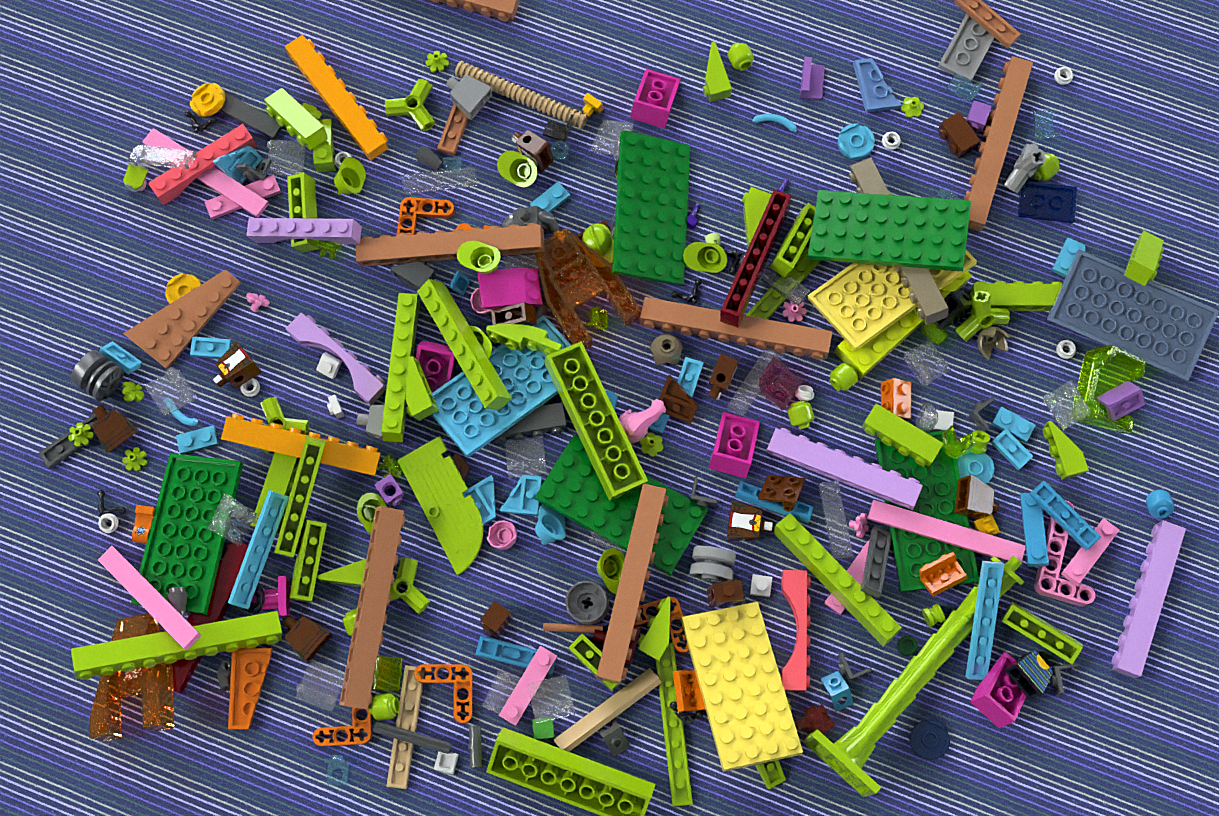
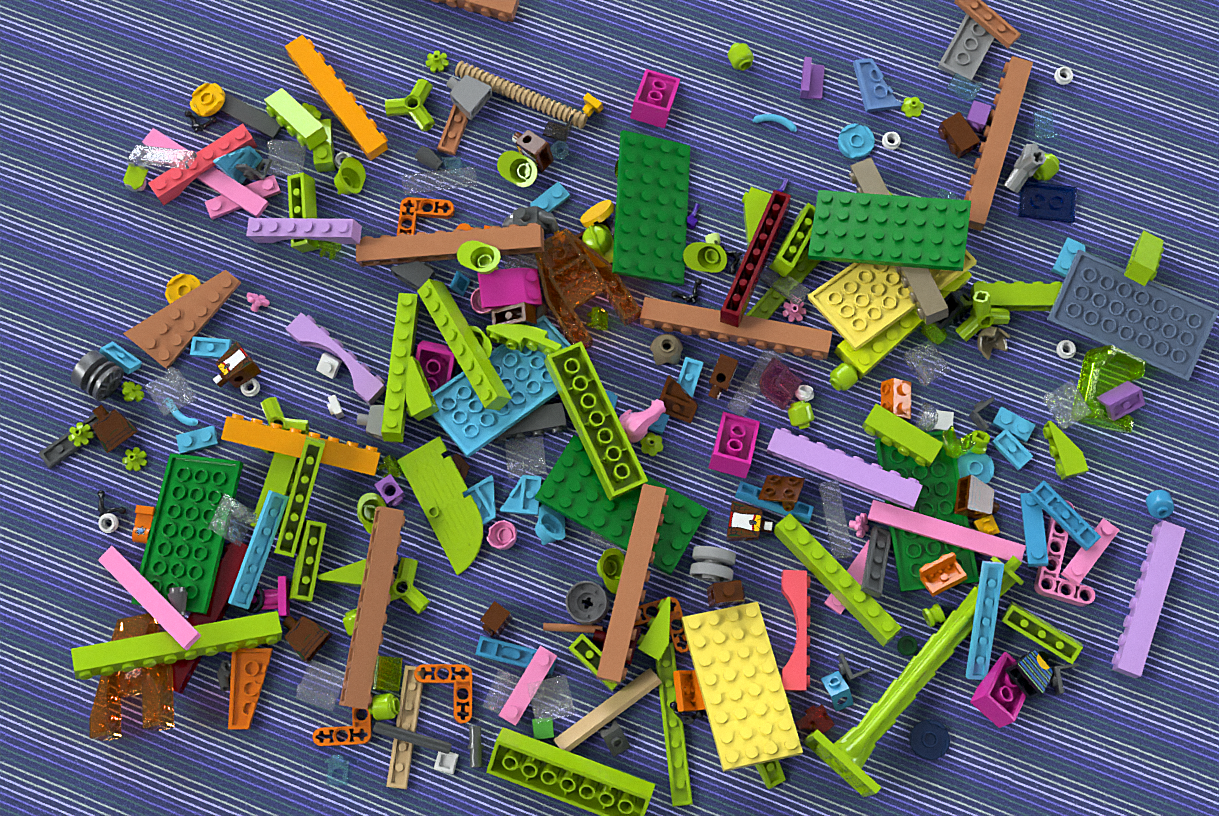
(597, 213): none -> yellow tile
(608, 137): clear hinge -> none
(703, 501): dark grey bracket -> none
(716, 80): lime slope -> none
(761, 585): white plate -> none

